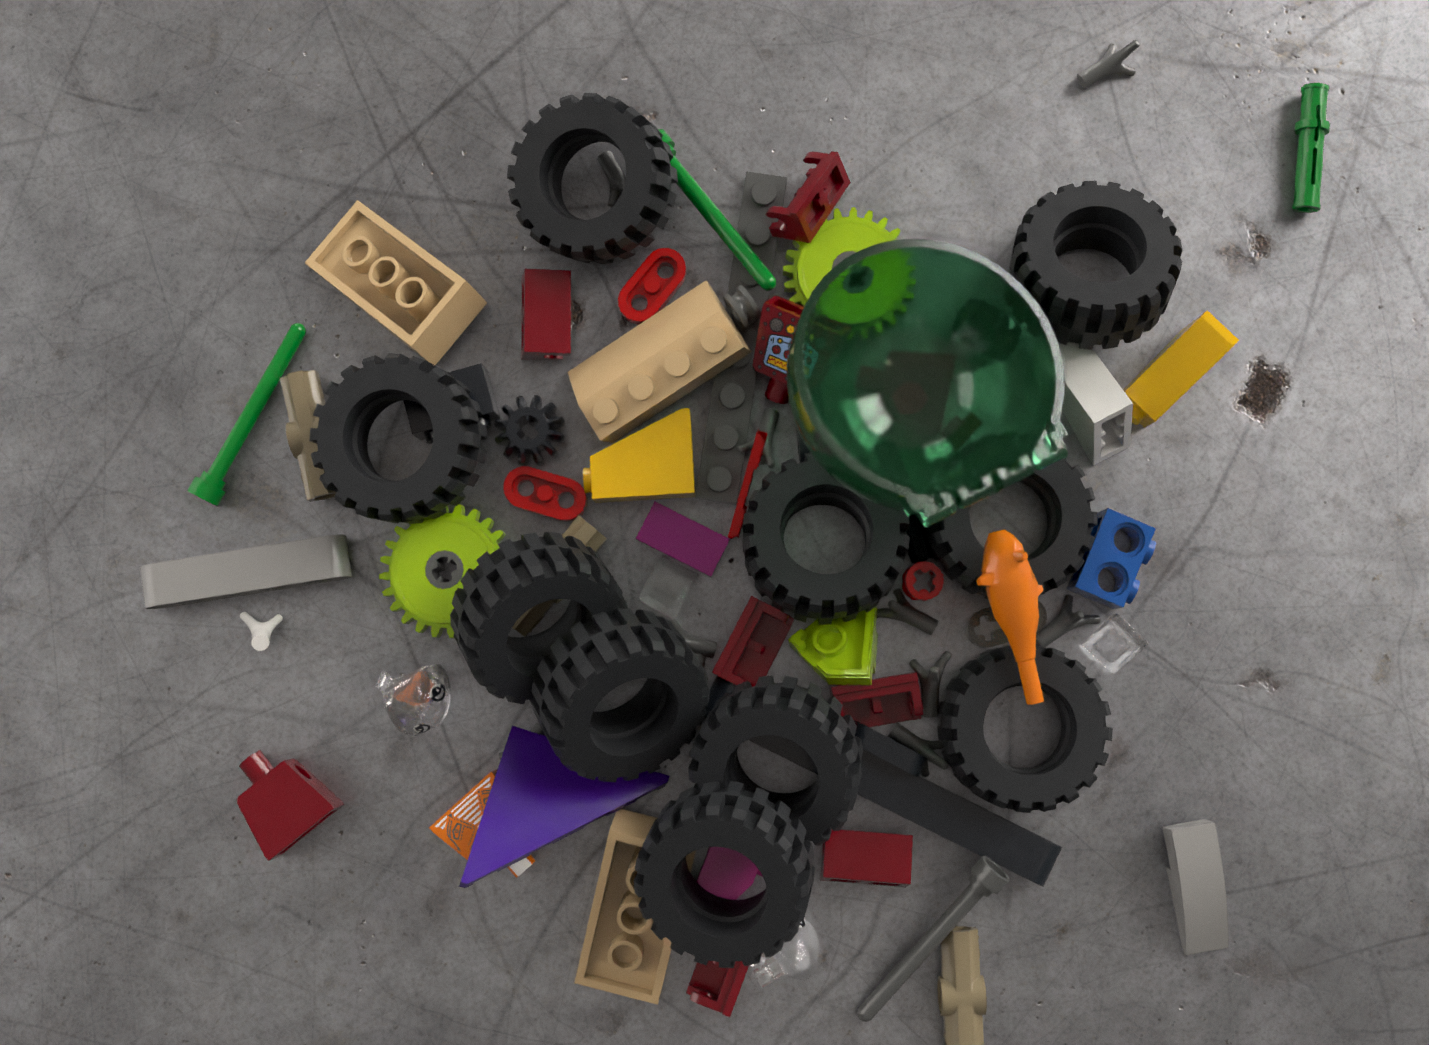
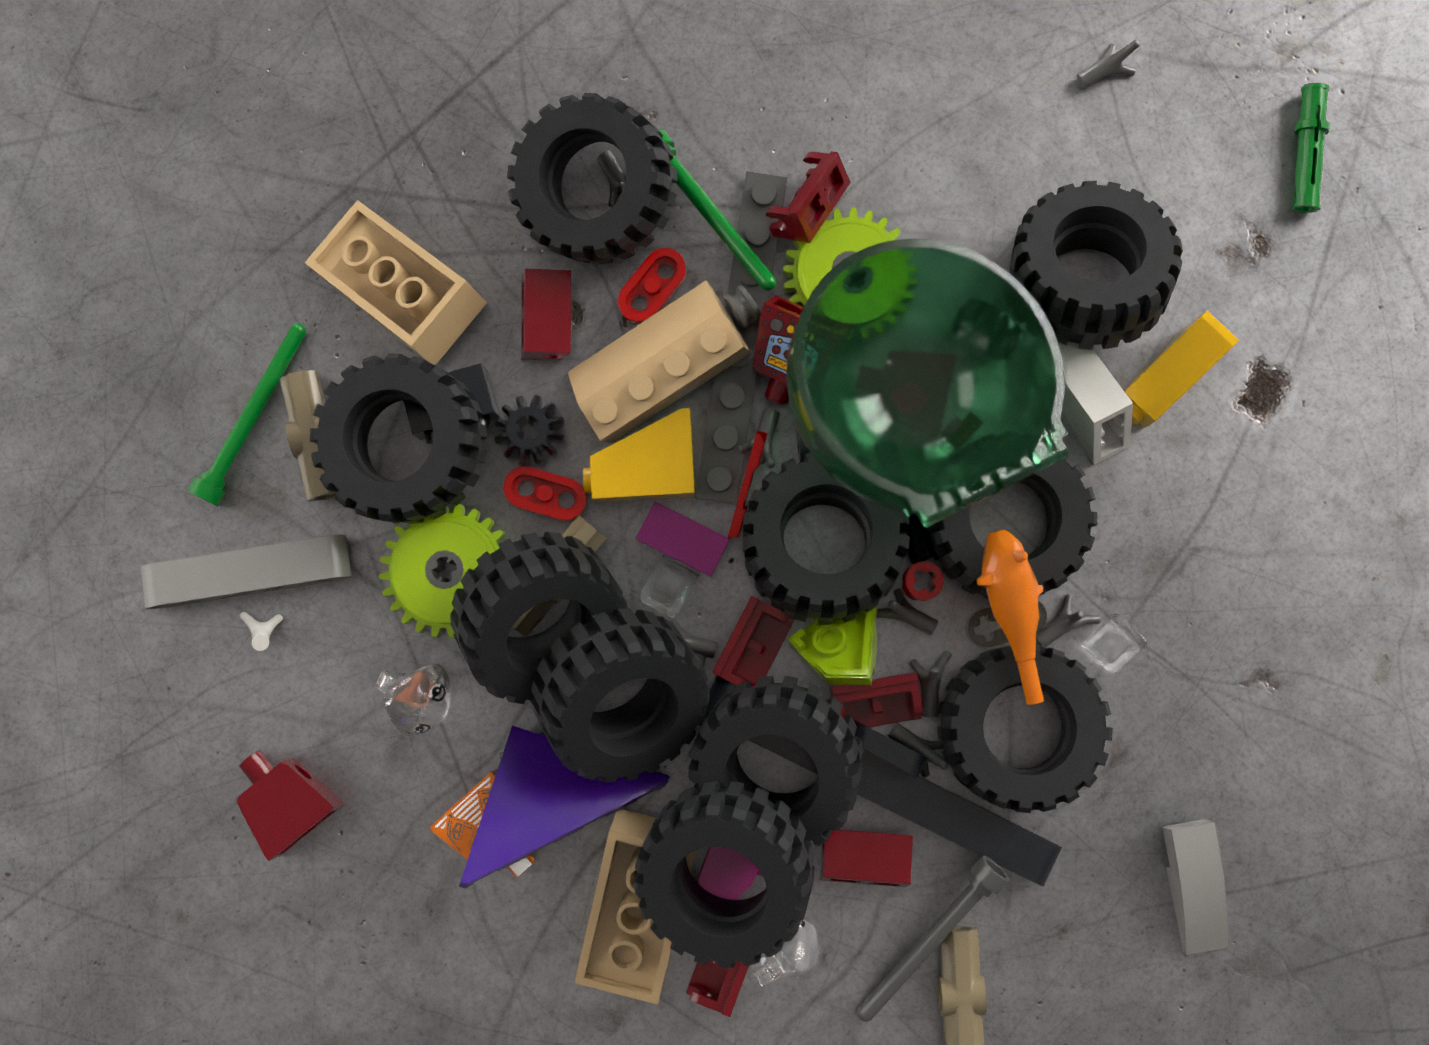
(1107, 556): blue brick -> none

